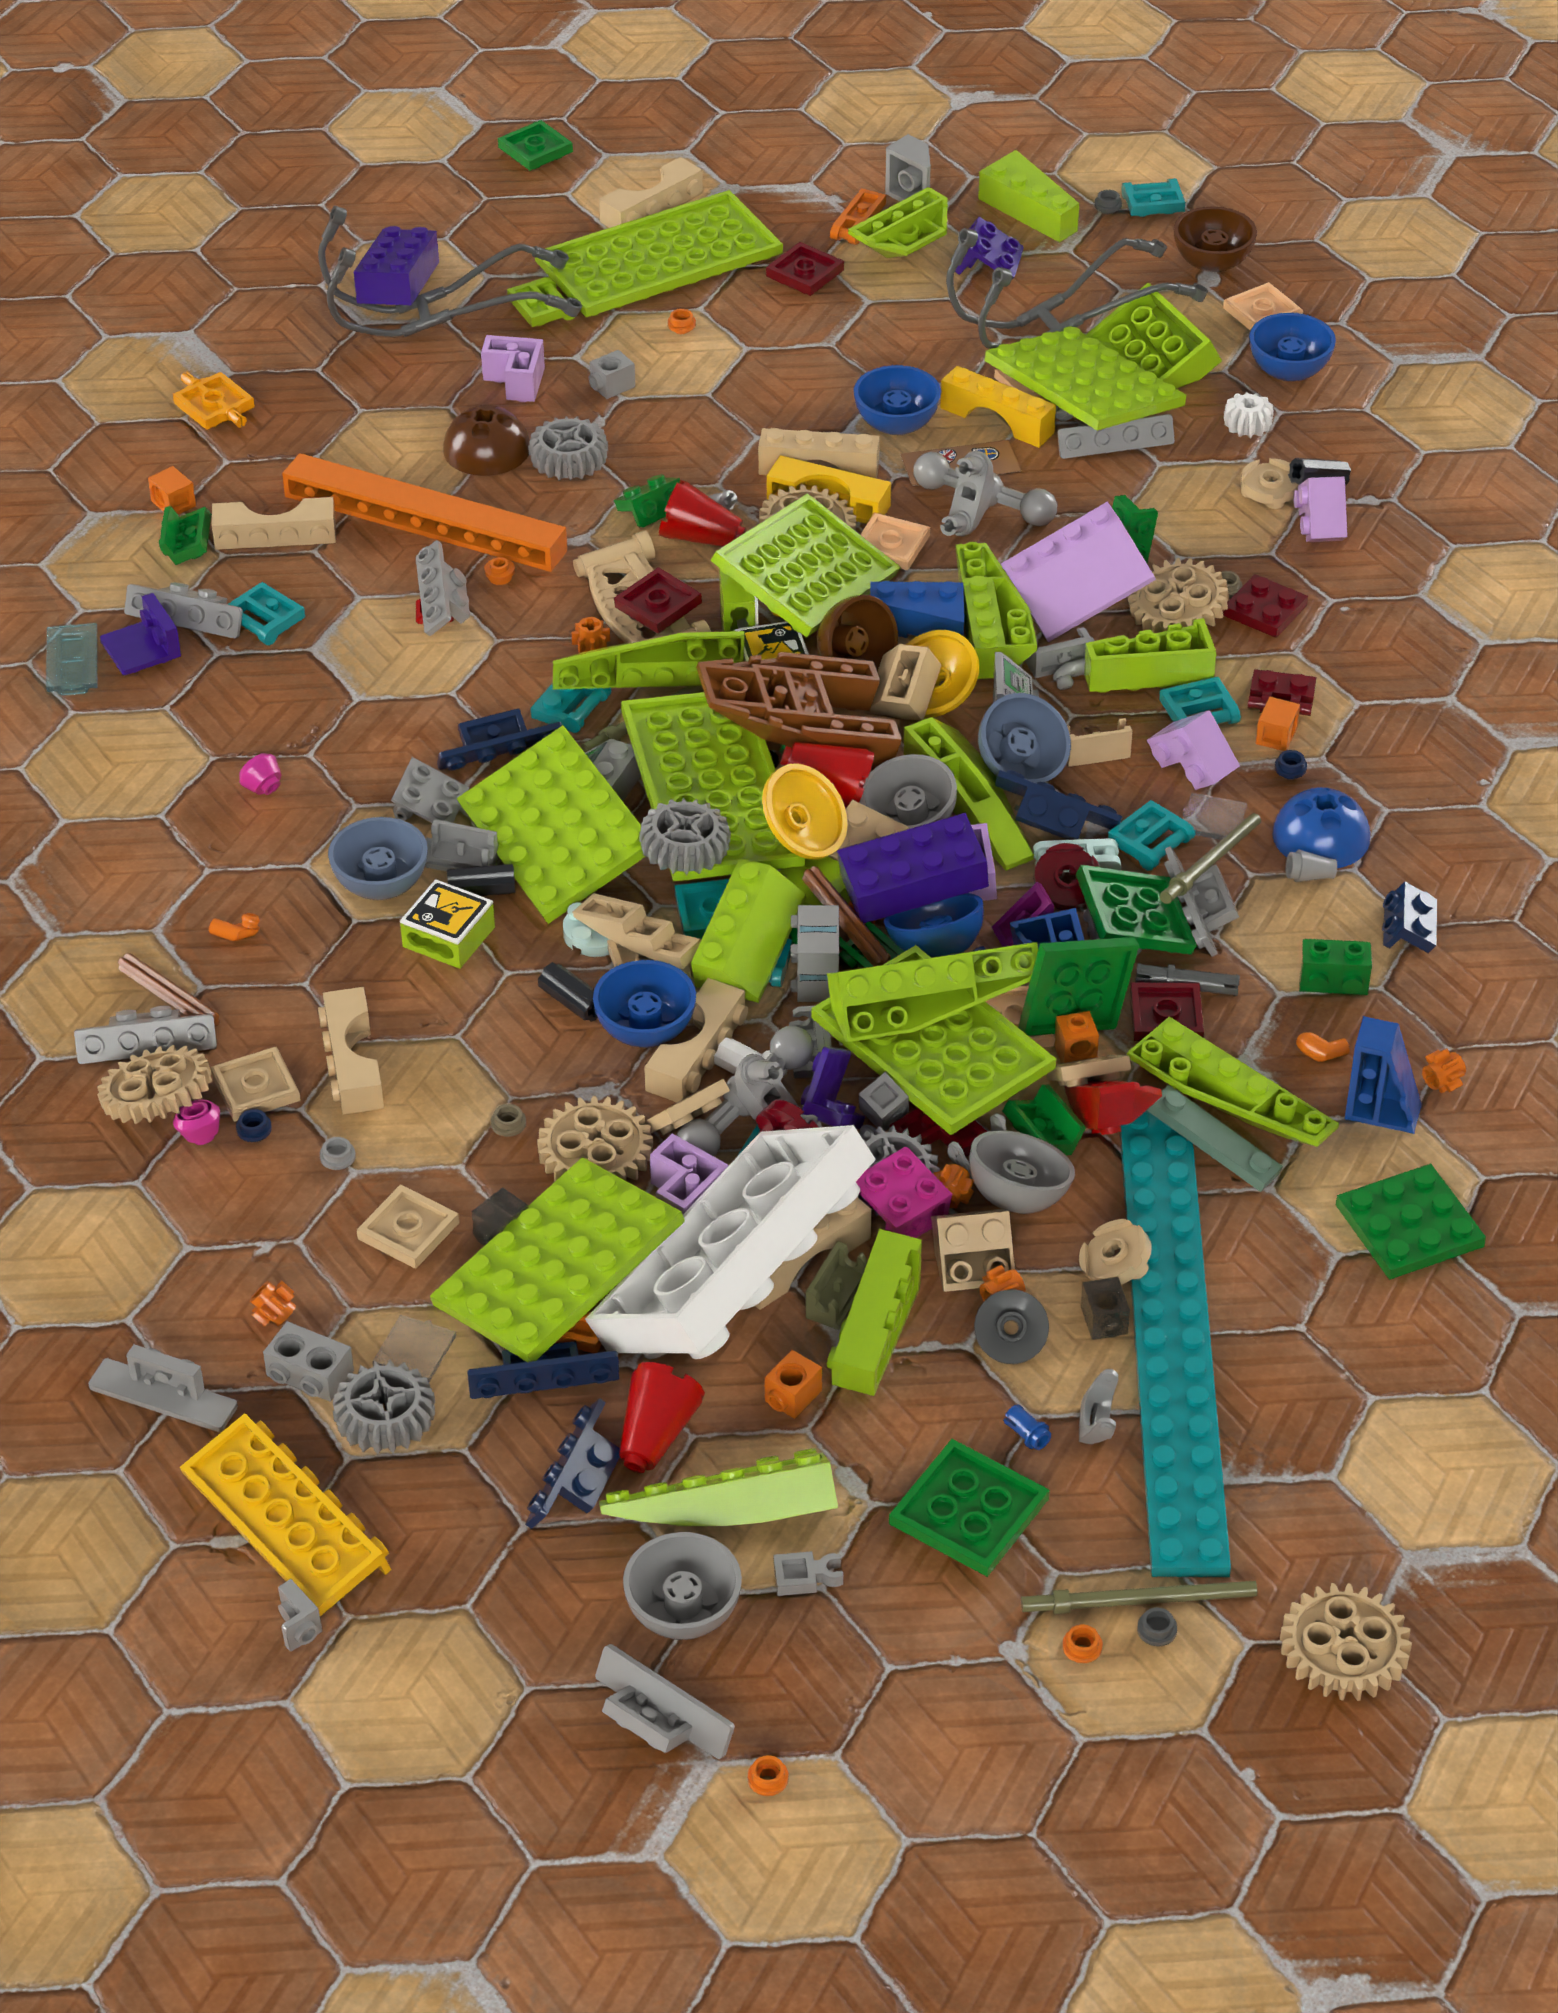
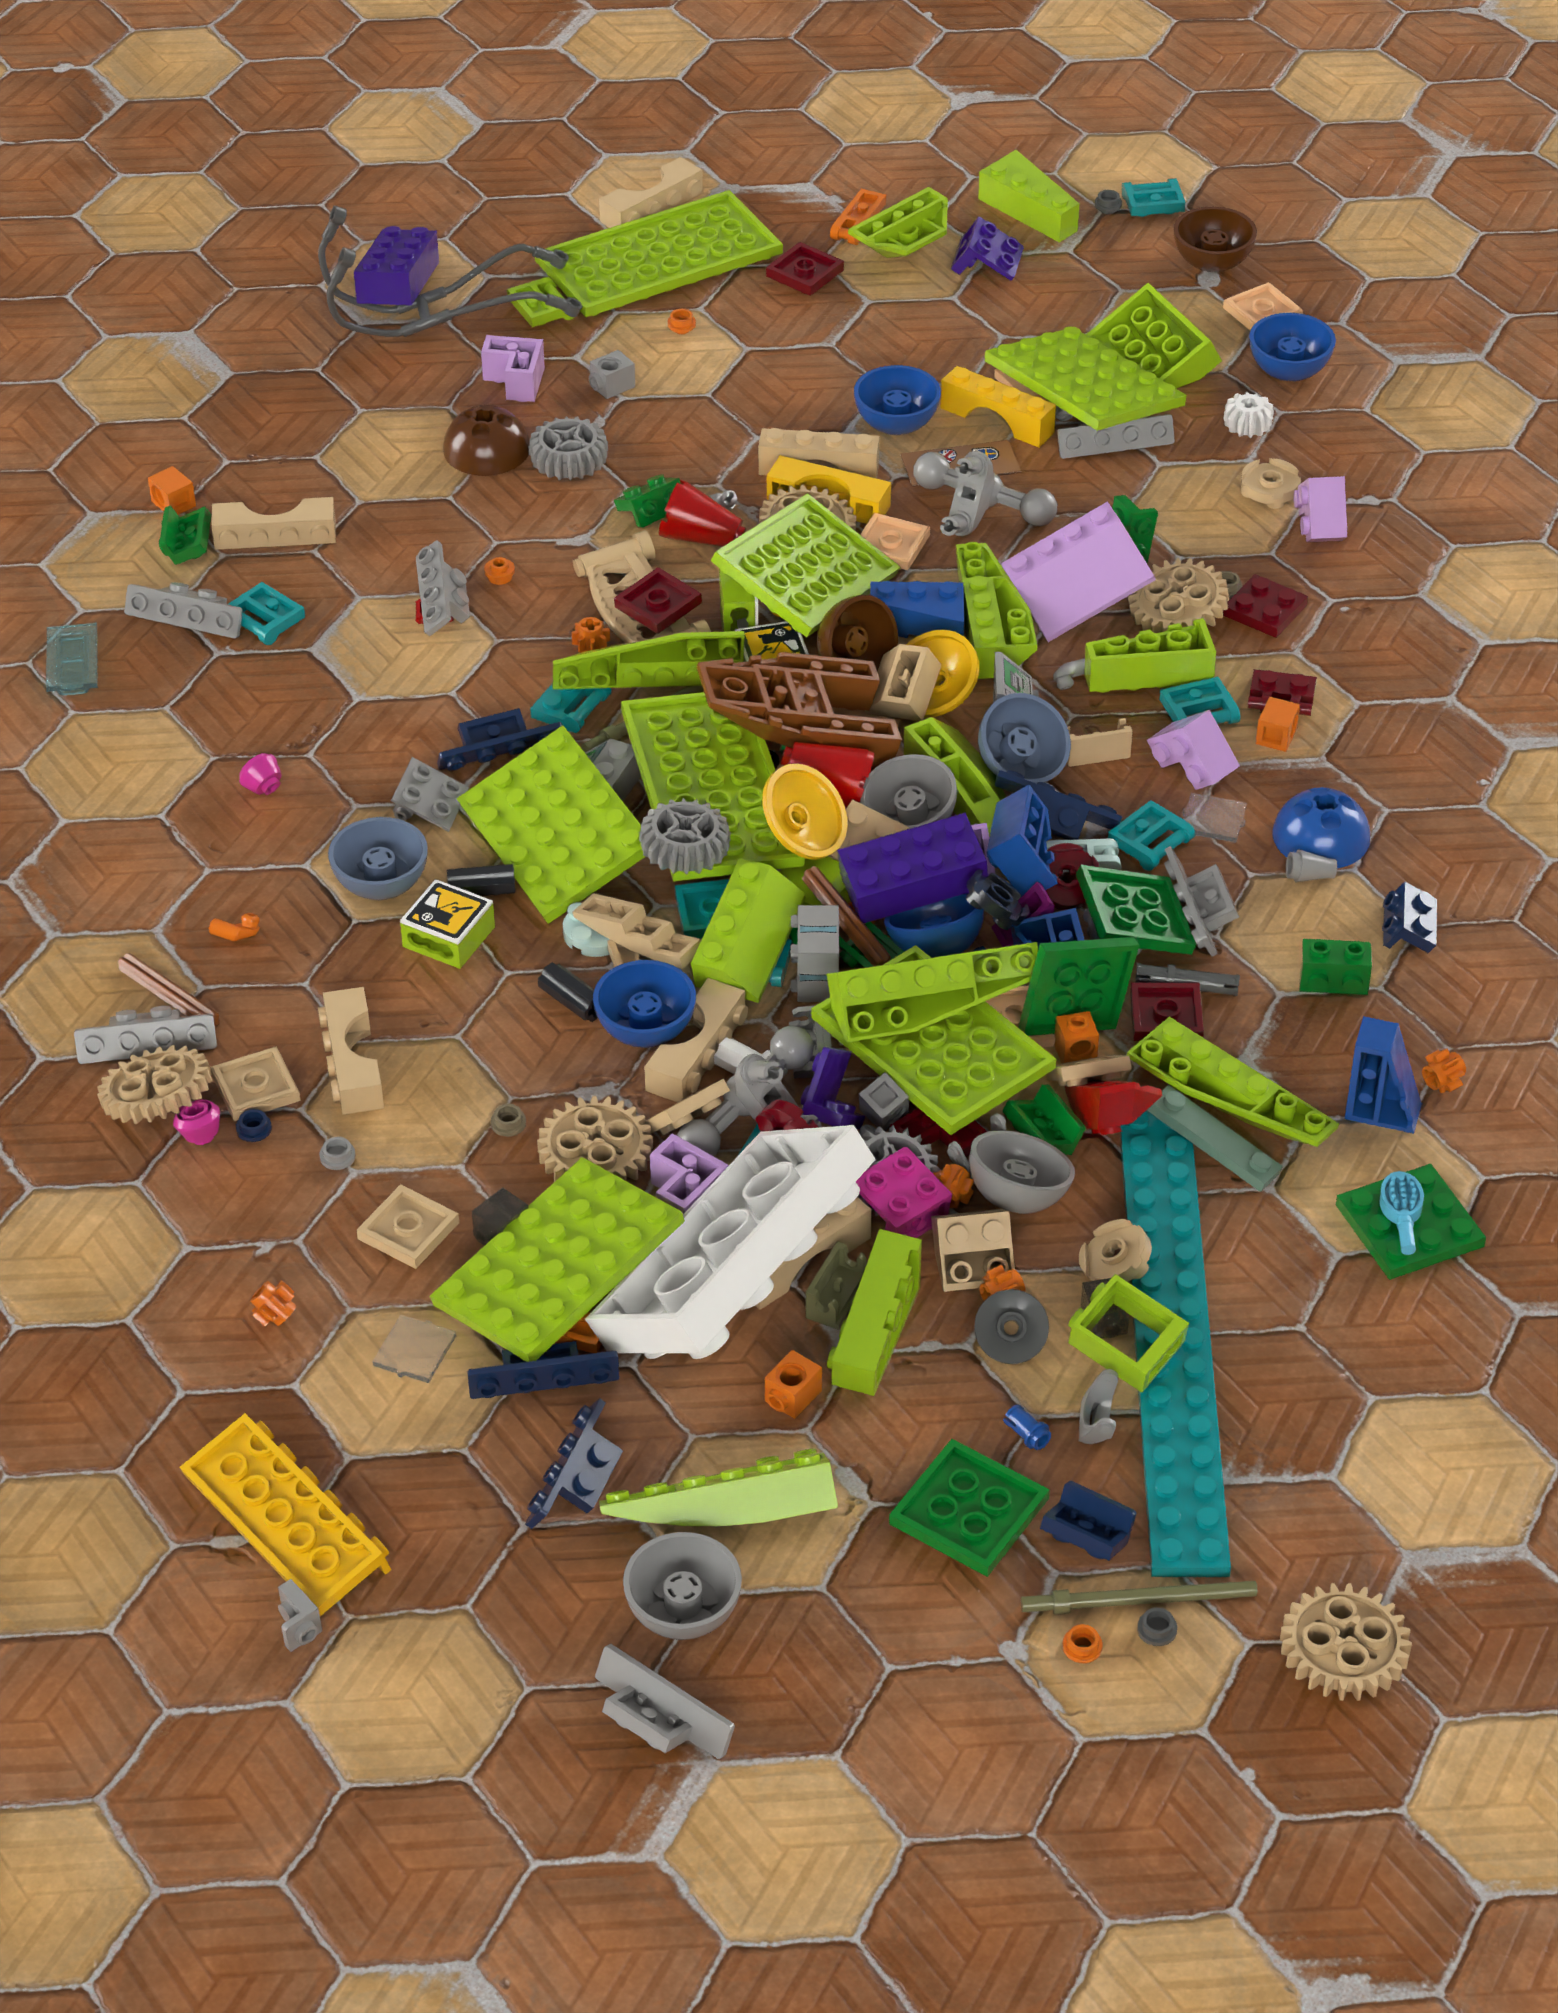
(146, 642): dark purple bracket -> none
(163, 1386): light grey bracket -> none
(213, 400): light orange plate -> none
(308, 1361): light grey brick -> none
(361, 1412): light grey gear -> none
(427, 512): orange brick -> none
(460, 846): light grey hinge -> none
(535, 145): green plate -> none
(656, 1414): red cone -> none
(764, 1767): orange plate -> none
(800, 1572): light grey plate -> none
(907, 167): light grey slope -> none
(997, 899): none -> black plate
(1002, 278): dark grey bar -> none
(1019, 841): none -> blue wedge
(1051, 657): light grey hinge -> none
(1090, 1521): none -> dark blue bracket
(1144, 1309): none -> lime window
(1183, 881): olive bar -> none
(1291, 764): dark blue plate -> none
(1314, 468): black axle -> none
(1319, 1048): orange arm -> none
(1402, 1204): none -> medium azure piece

